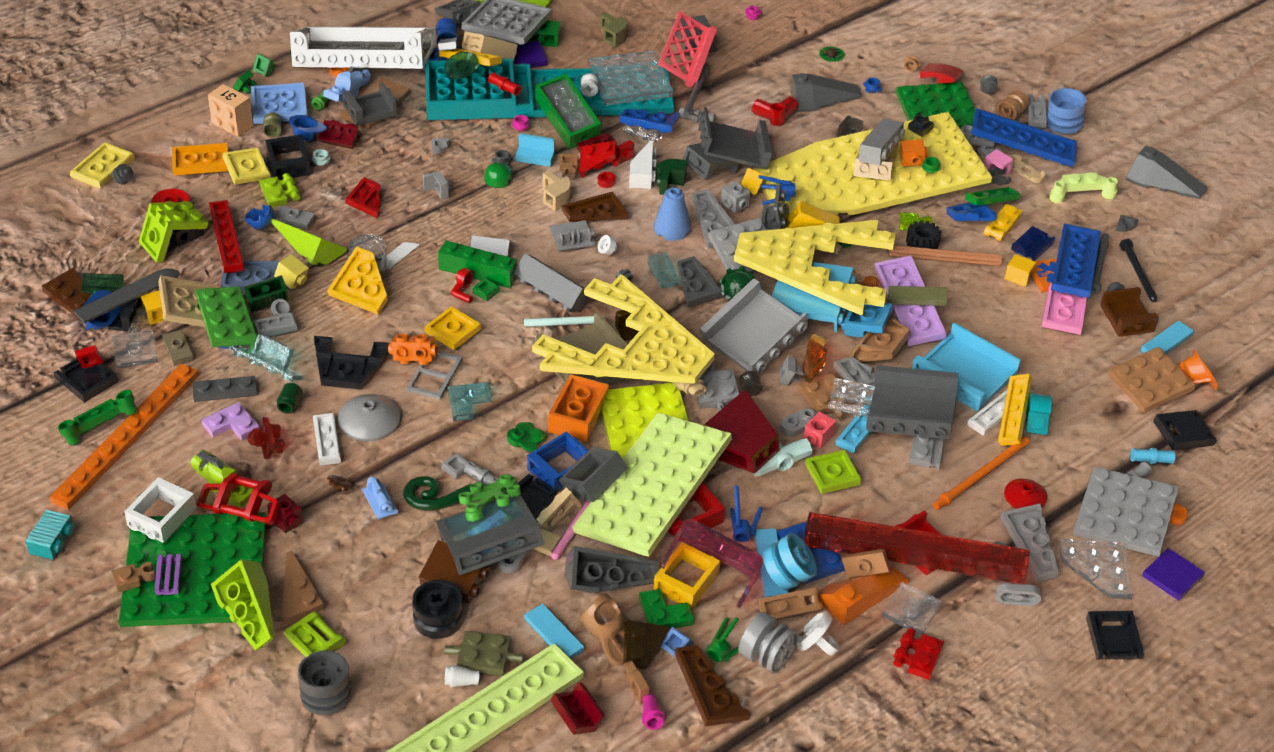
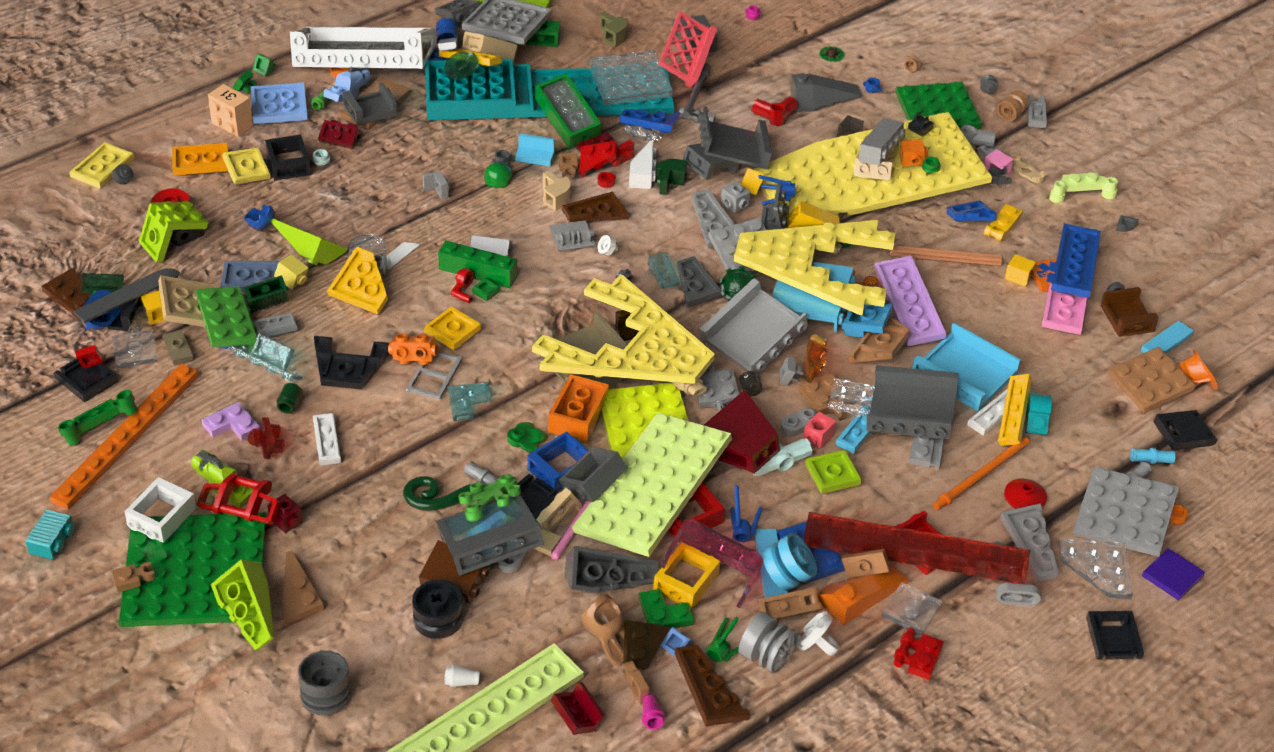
(169, 560): medium lavender tile -> none
(224, 388): dark grey plate -> none
(226, 236): red plate -> none
(272, 124): olive wheel -> none
(274, 193): lime plate -> none
(280, 307): light grey plate -> none
(294, 217): light grey plate -> none
(306, 126): blue piece -> none
(308, 640): lime plate -> none
(339, 482): reddish brown plant -> none
(365, 197): red wing -> none
(369, 417): light grey dish -> none
(379, 499): light blue hinge -> none
(440, 145): light grey tile -> none
(455, 466): light grey tile -> none
(484, 653): olive plate -> none
(504, 84): red pin -> none
(520, 123): dark pink plate -> none
(530, 53): dark purple tile -> none
(551, 282): brick -> none
(553, 631): medium azure tile -> none
(559, 321): light aqua bar -> none
(592, 81): white wheel -> none
(672, 217): medium blue cone -> none
(855, 371): light grey wing -> none
(906, 219): clear neon green plate -> none
(917, 295): olive tile -> none
(923, 235): black tyre -> none
(943, 72): red slope -> none
(992, 196): green tile -> none
(1024, 137): blue plate -> none
(1033, 243): clear blue plate -> none
(1066, 110): medium blue wheel -> none
(1096, 286): dark grey bar -> none
(1127, 245): black bar -> none
(1158, 170): wedge -> none

